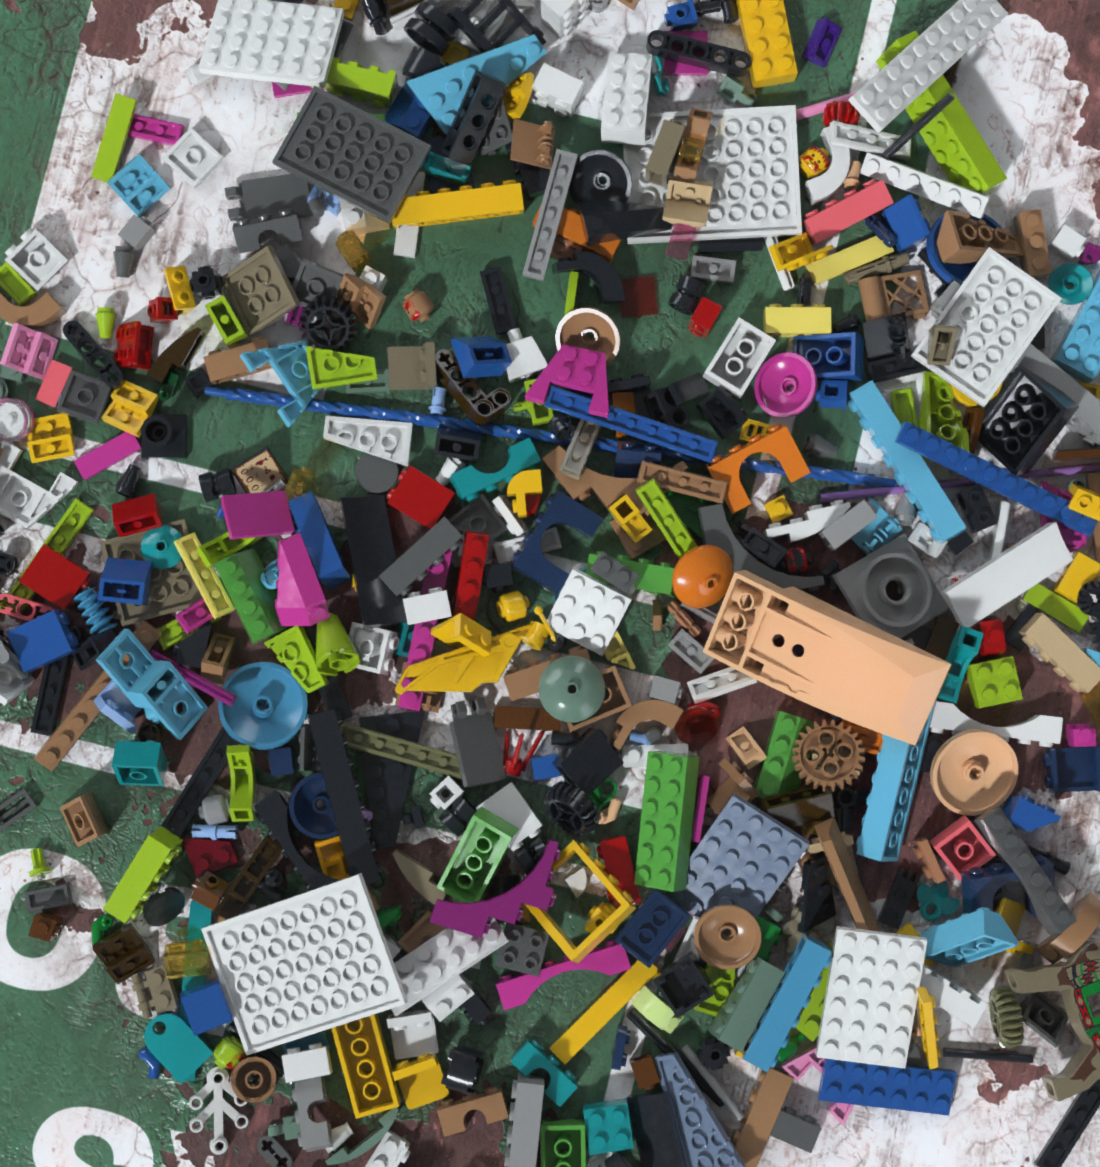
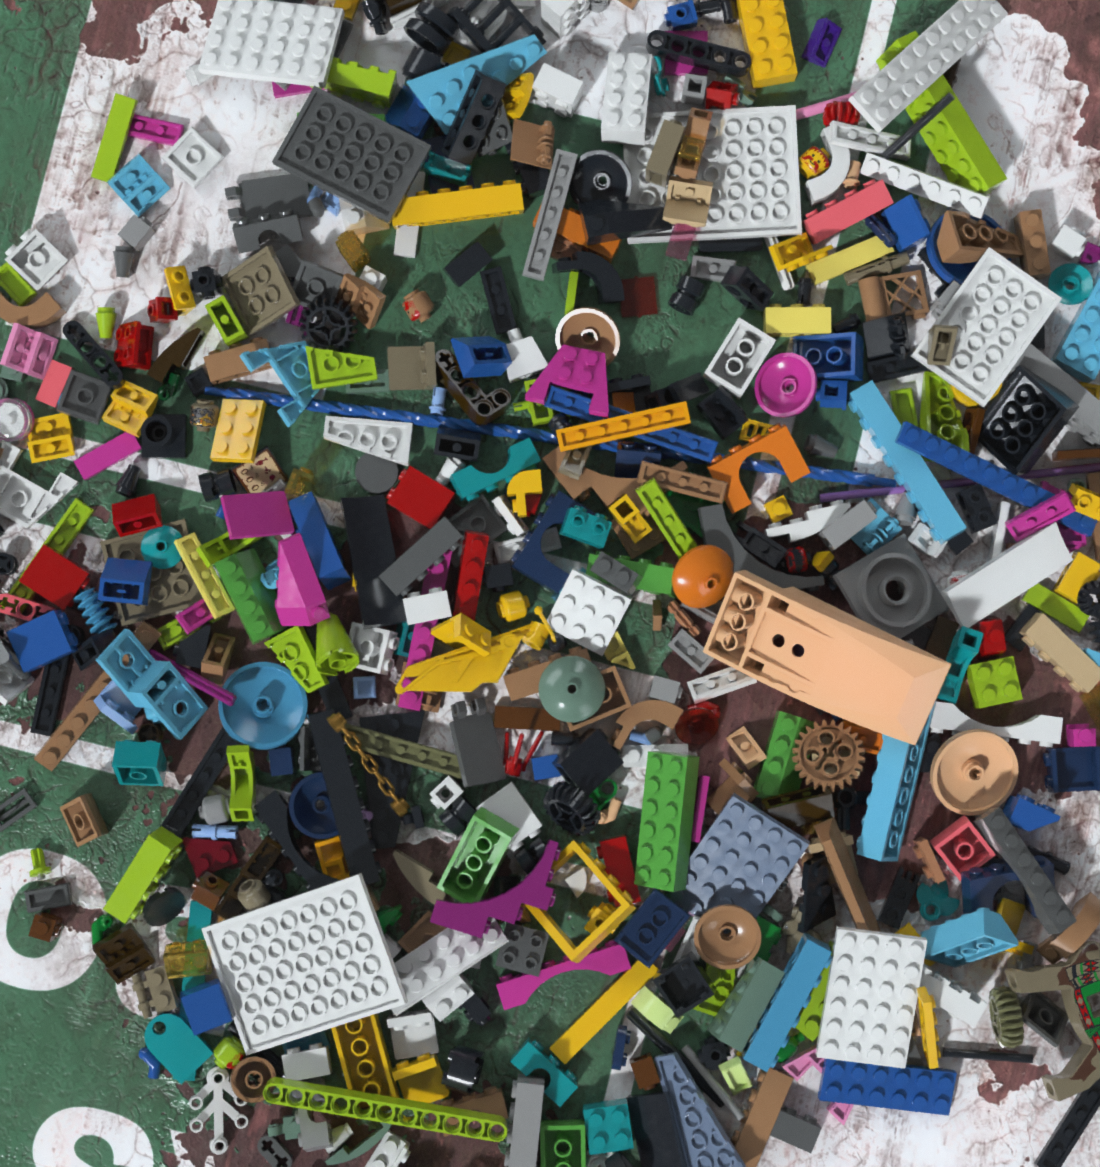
(204, 415): none -> head
(238, 431): none -> yellow plate
(253, 894): none -> dark tan head
(337, 722): none -> pearl gold piece
(364, 687): none -> light blue tile
(374, 1112): none -> lime beam
(467, 264): none -> black hinge
(586, 527): none -> teal brick
(623, 426): none -> light orange plate
(694, 89): none -> light grey brick
(704, 318): red brick -> none
(722, 95): none -> red brick
(735, 1075): none -> yellowish green tile
(747, 288): none -> black brick
(822, 560): none -> yellow tile
(1040, 516): none -> dark pink tile

